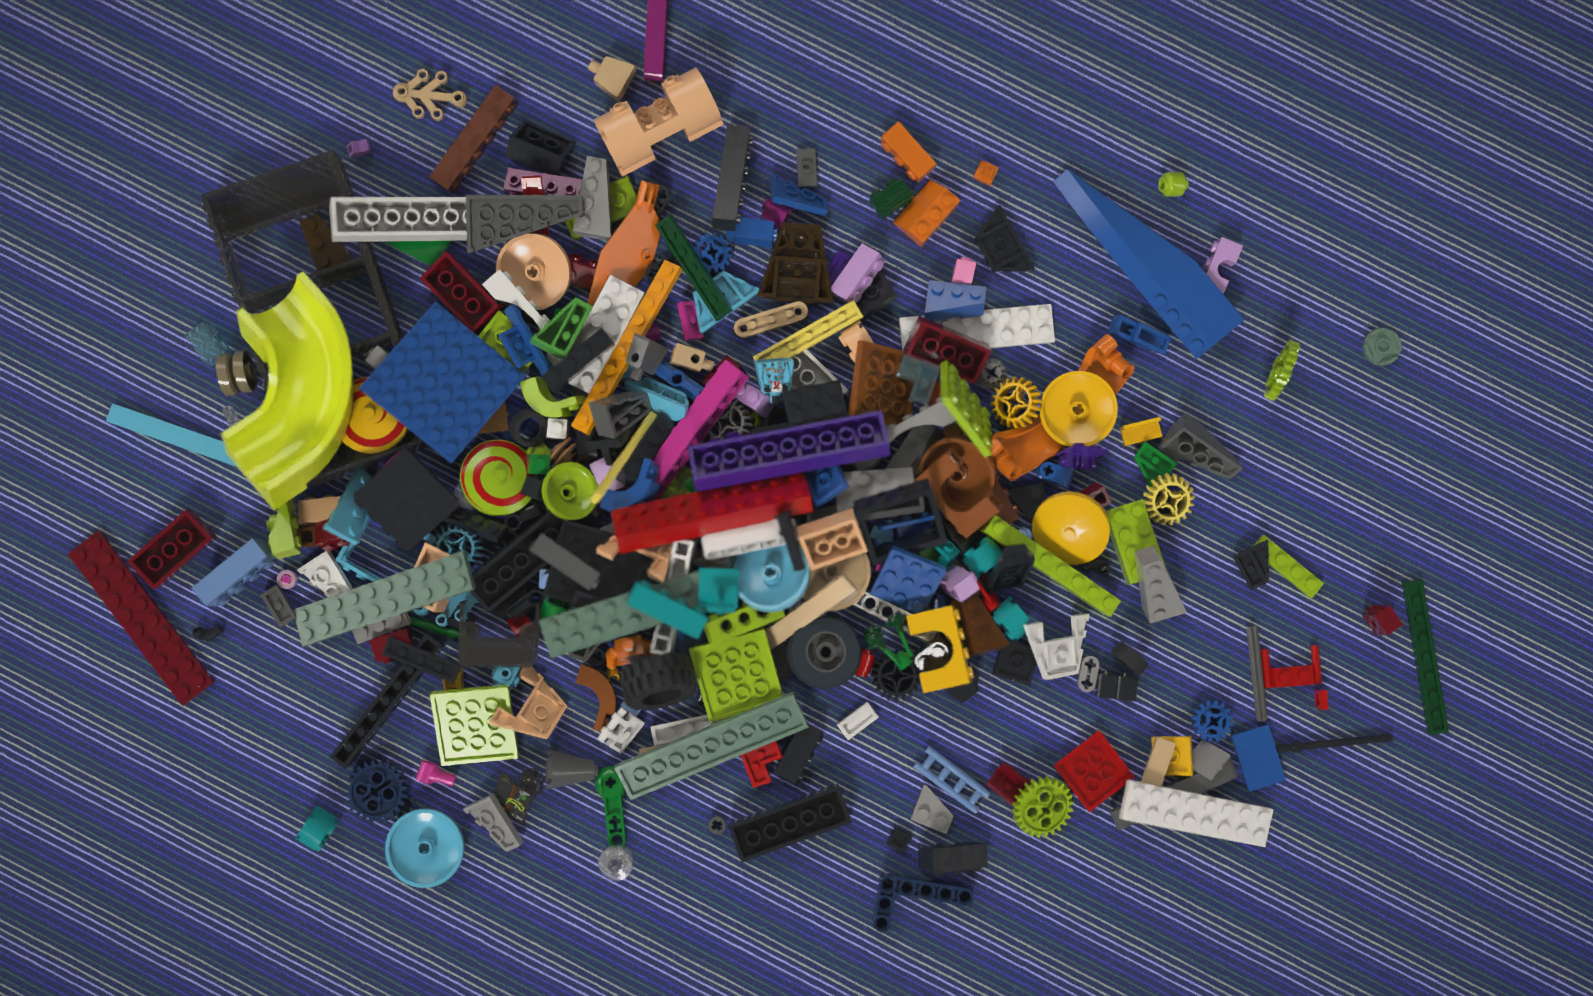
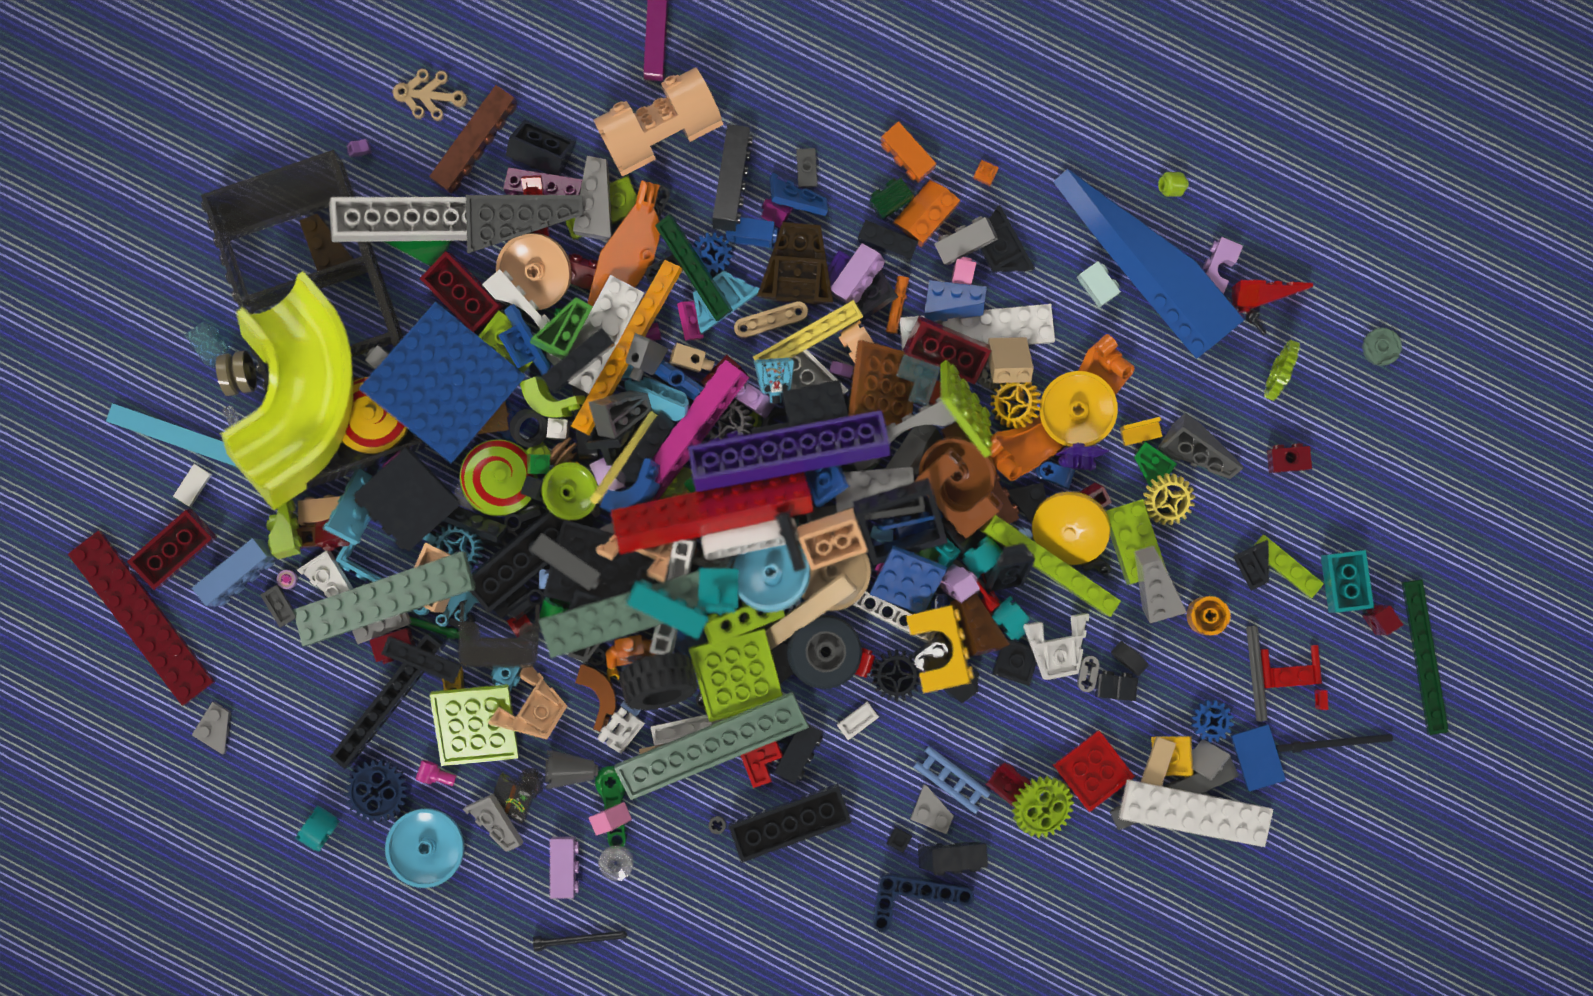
(192, 485): none -> white tile
(205, 634): black arm -> none
(214, 727): none -> light grey wing
(541, 943): none -> black piece
(563, 867): none -> lavender brick
(610, 818): none -> bright pink slope
(612, 76): tan torso -> none
(841, 369): none -> medium lavender piece
(875, 640): dark green plant -> none
(887, 241): none -> black brick
(897, 305): none -> orange pin
(966, 240): none -> light grey brick
(1010, 360): none -> tan brick
(1099, 284): none -> light aqua brick
(1139, 334): blue slope -> none
(1208, 626): none -> light orange brick
(1252, 318): none -> black hand
(1255, 293): none -> red wedge
(1278, 463): none -> dark red brick
(1347, 581): none -> teal brick

